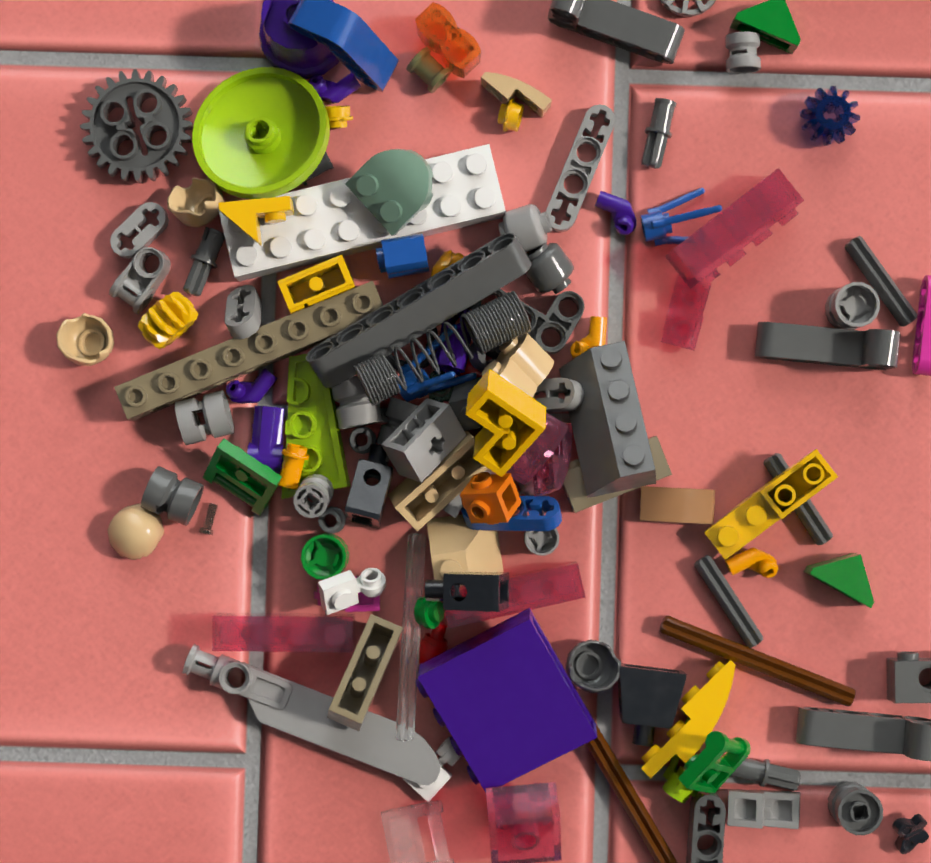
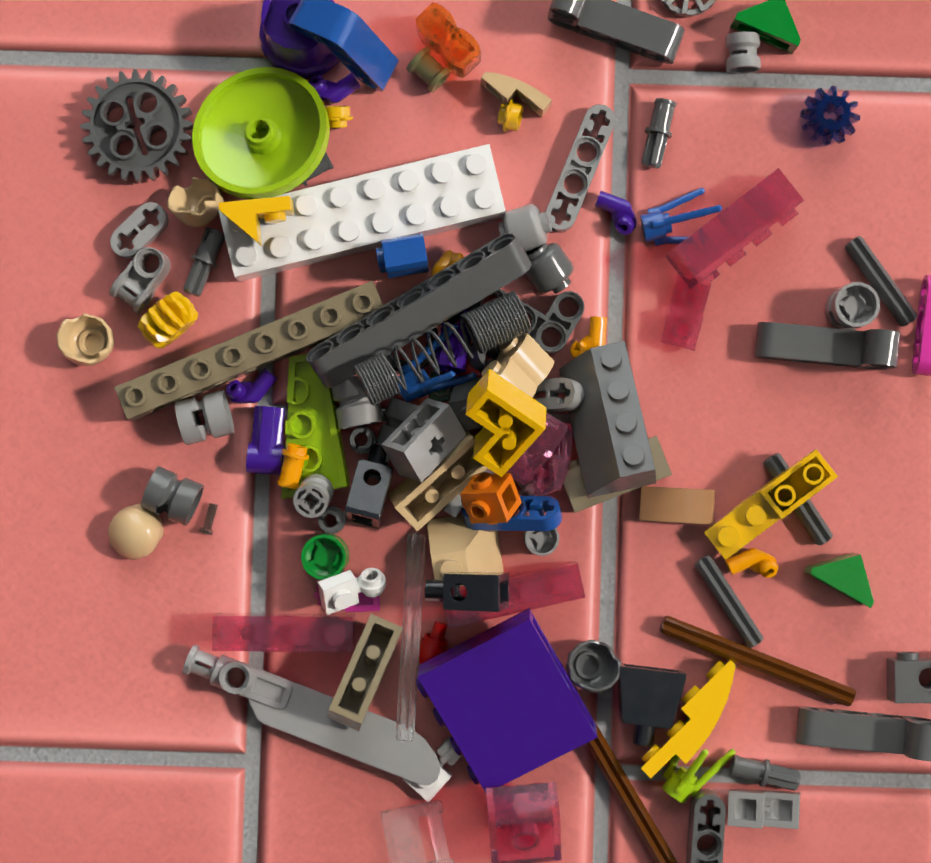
(242, 476): green plate -> none
(243, 312): light grey beam -> none
(316, 284): yellow brick -> none
(393, 187): sand green slope -> none
(428, 613): green plate -> none
(708, 770): green plate -> none
(855, 808): dark grey wheel -> none
(910, 833): black piece -> none

